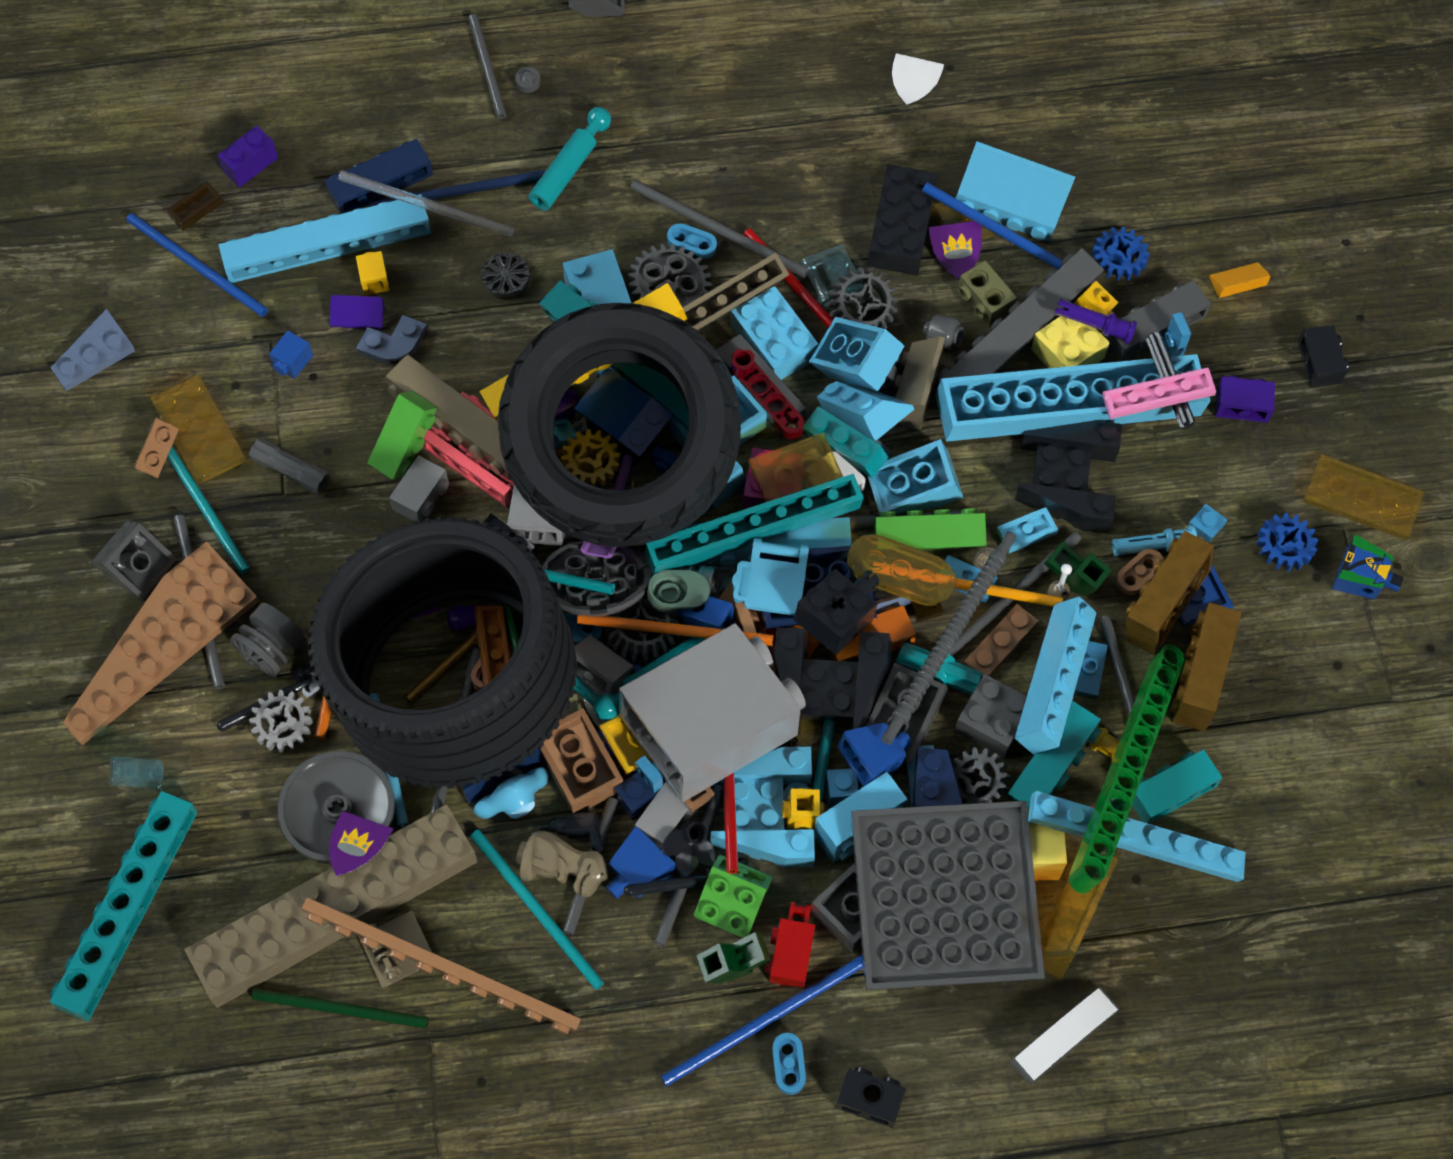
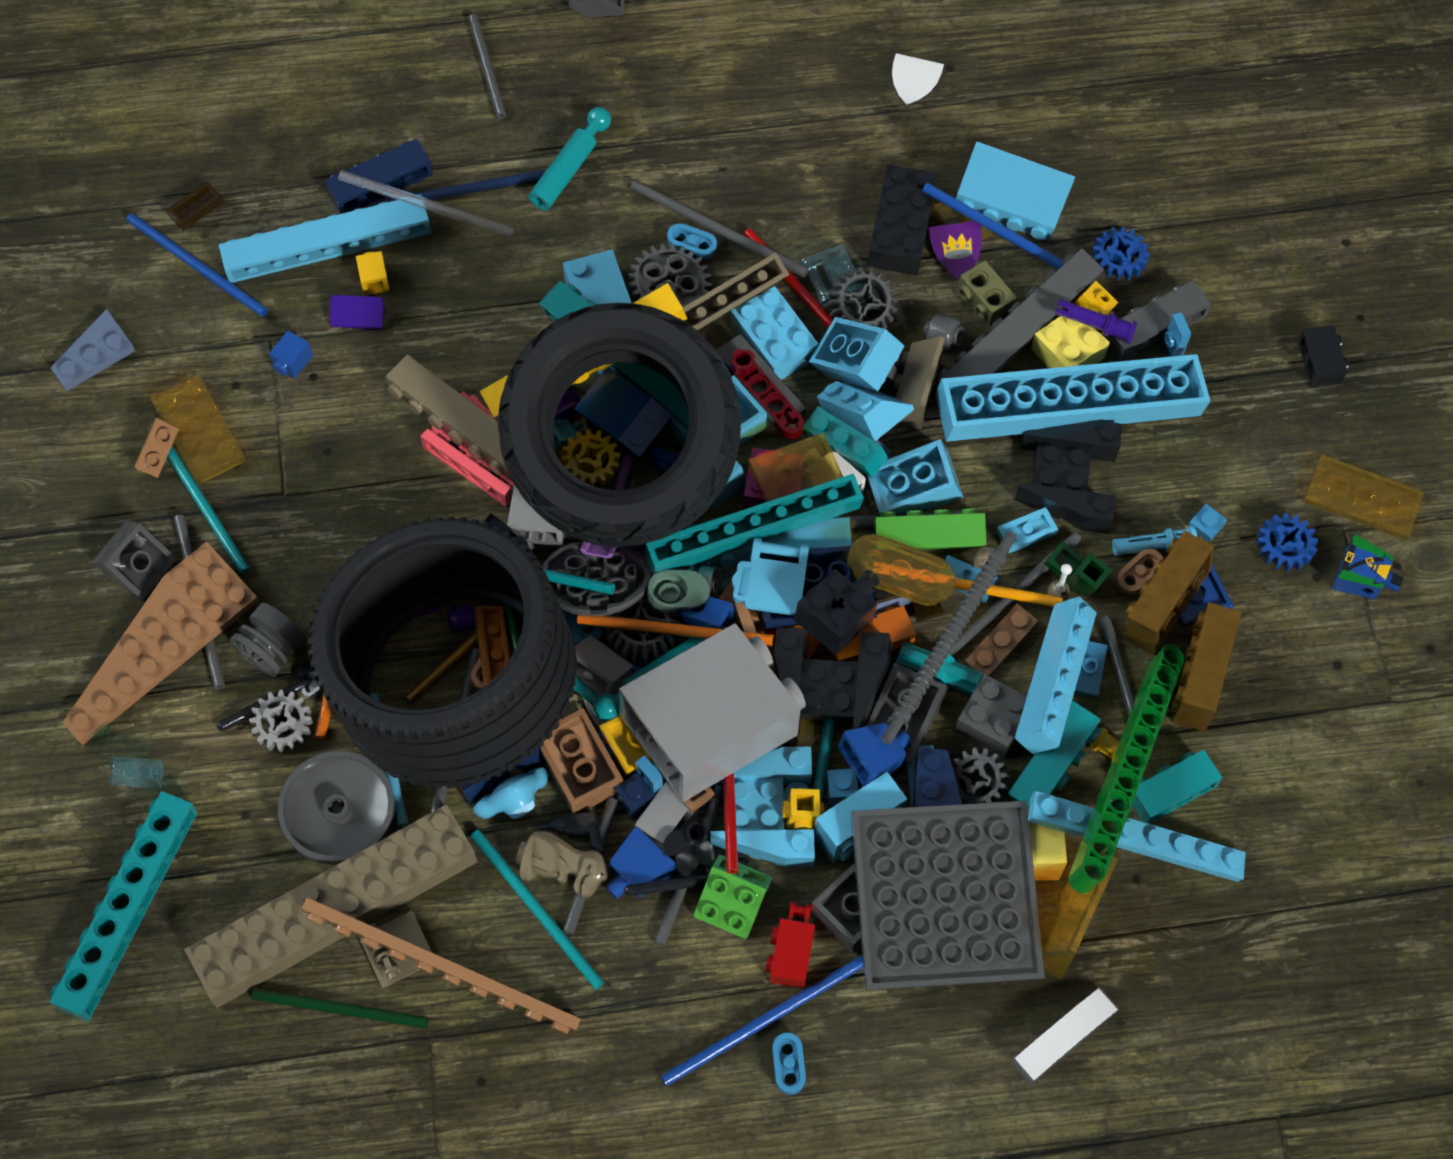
(247, 156): dark purple brick -> none
(305, 474): dark grey axle -> none
(355, 842): dark purple sticker -> none
(395, 347): sand blue plate -> none
(402, 434): bright green brick -> none
(419, 489): light grey brick -> none
(505, 274): dark grey wheel -> none
(527, 80): dark grey tile -> none
(734, 960): dark green brick -> none
(853, 1101): black brick -> none
(1159, 393): bright pink tile -> none
(1166, 368): black axle -> none
(1239, 279): light orange slope -> none
(1245, 399): dark purple brick -> none

